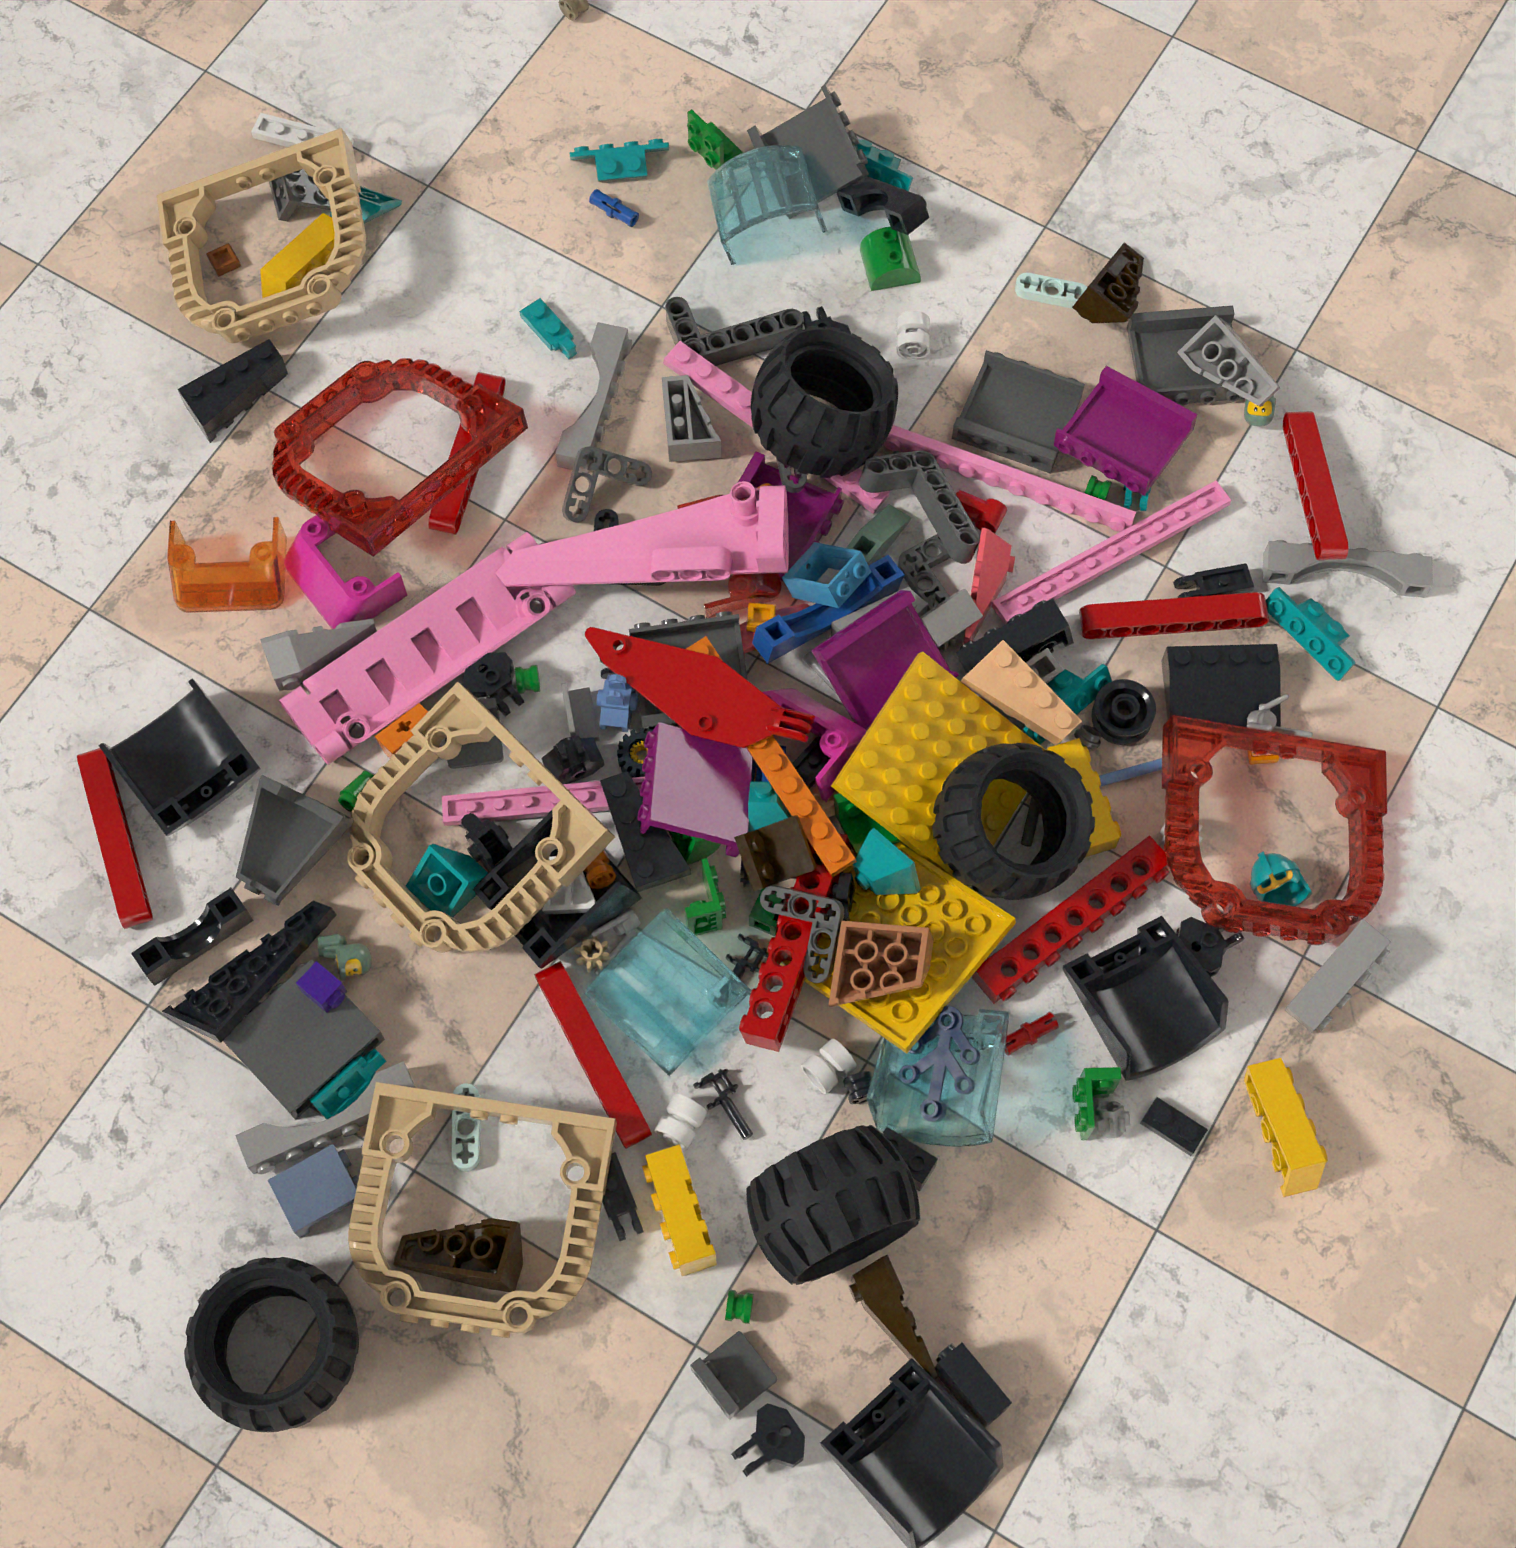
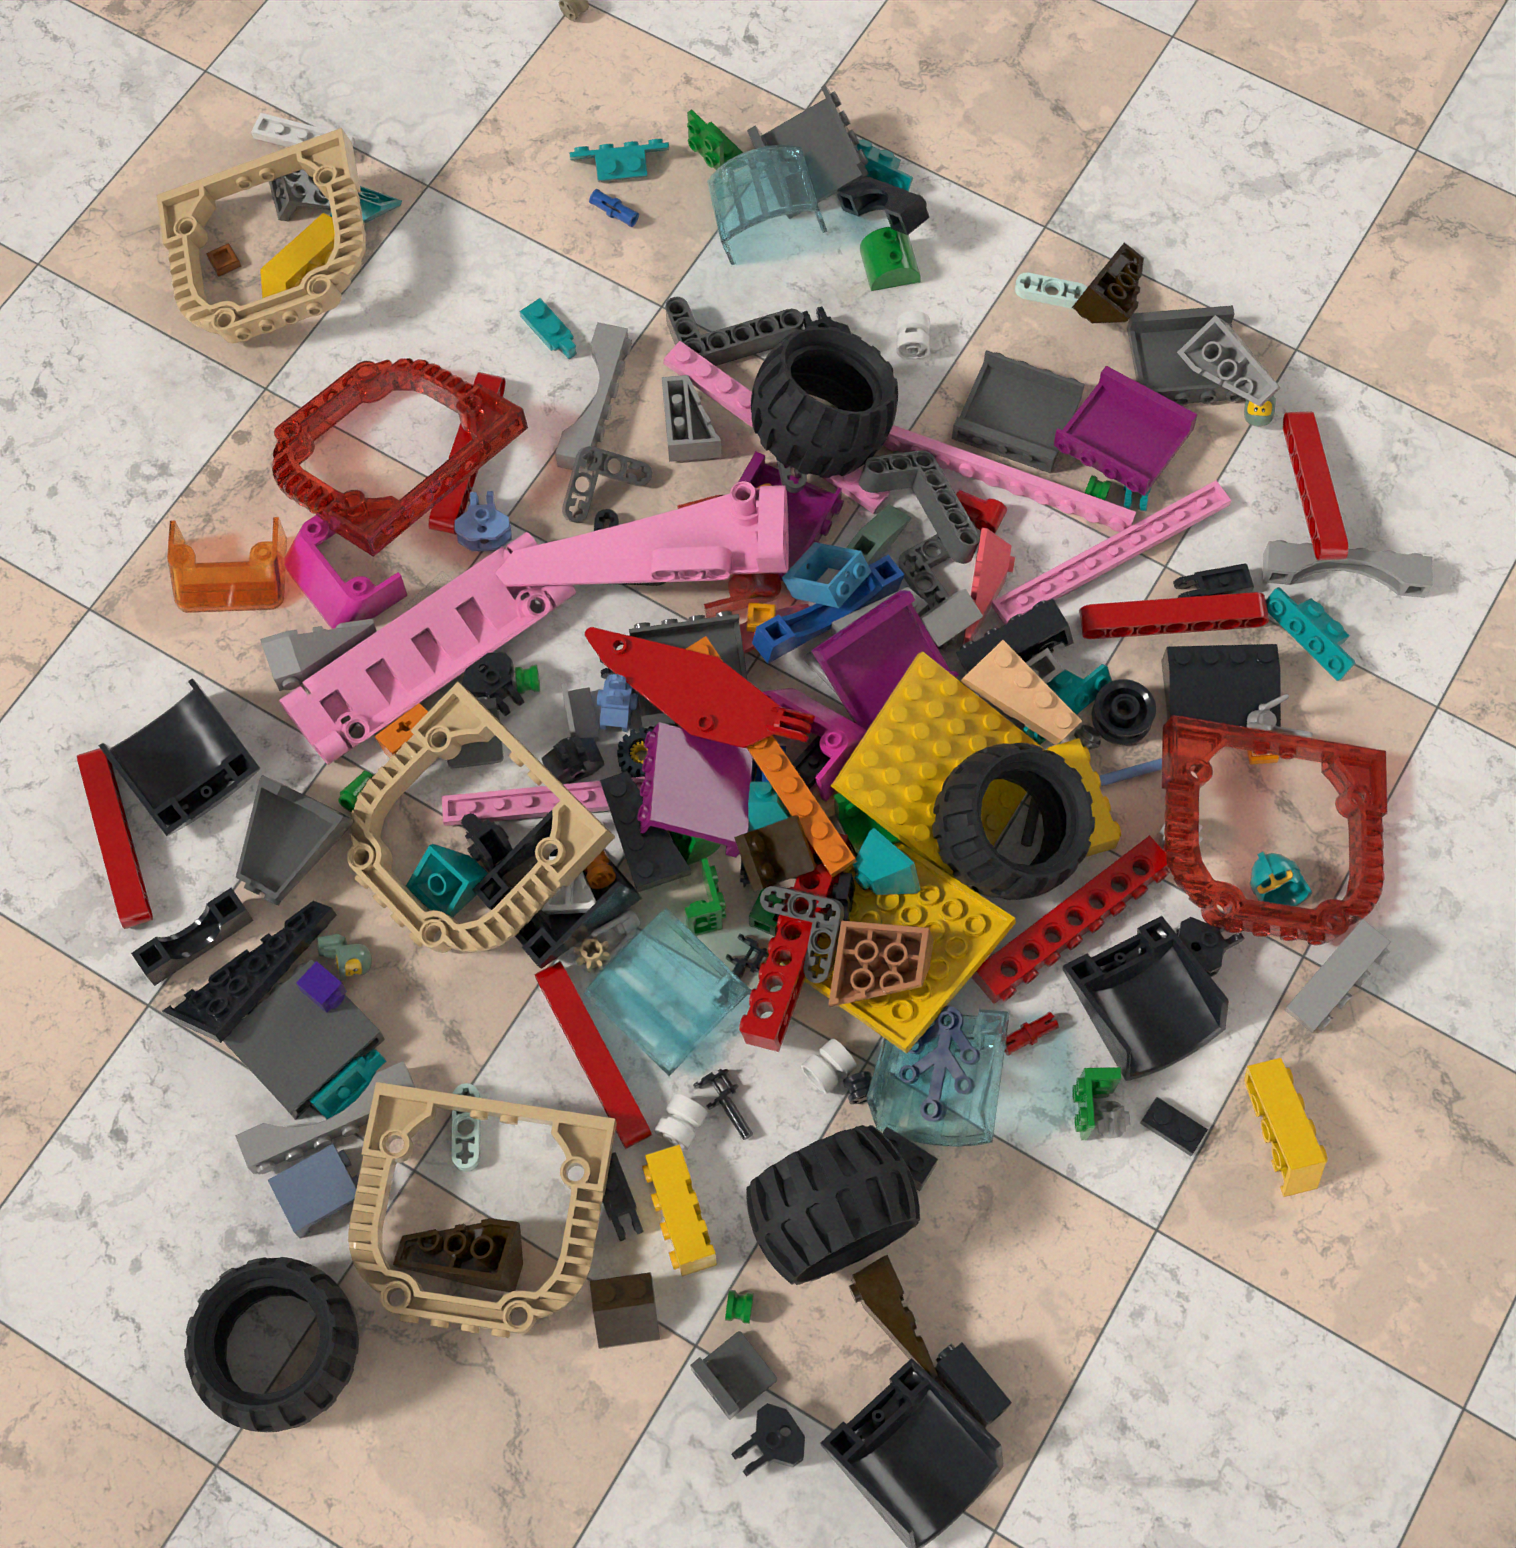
(232, 387): black wedge -> none
(483, 523): none -> medium blue hinge
(624, 1310): none -> dark brown slope

